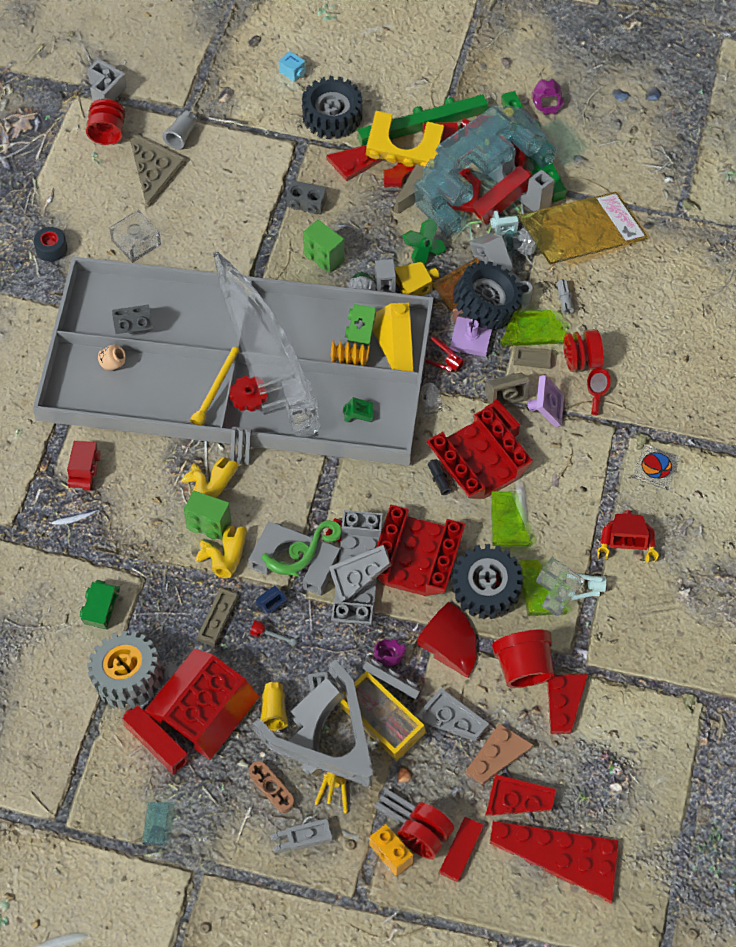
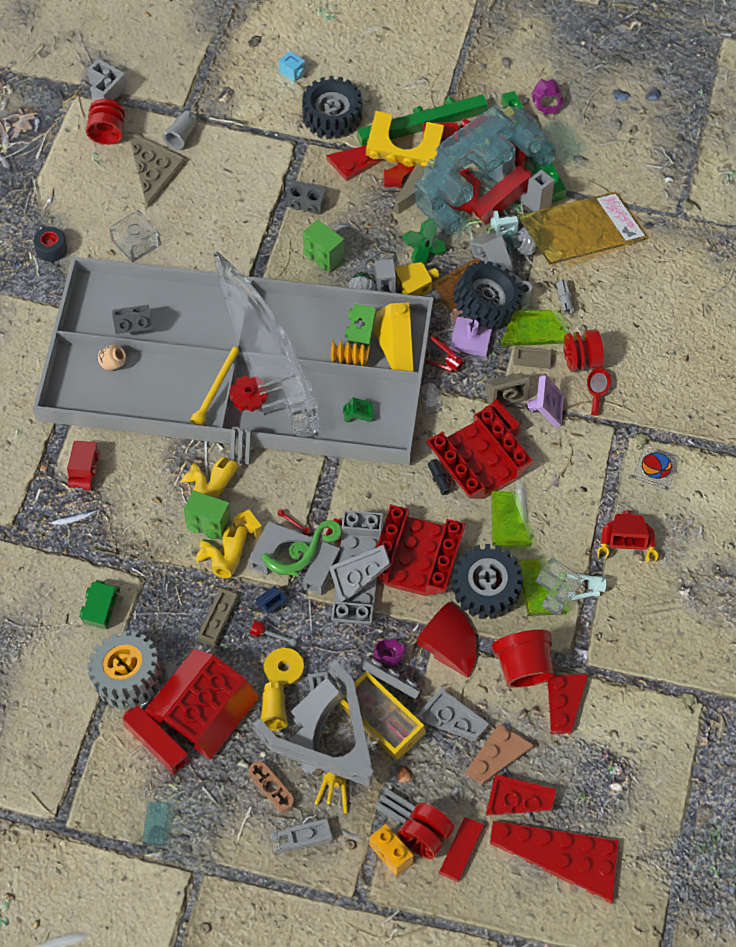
(249, 521): none -> yellow bracket
(288, 657): none -> yellow tile
(306, 531): none -> red hinge

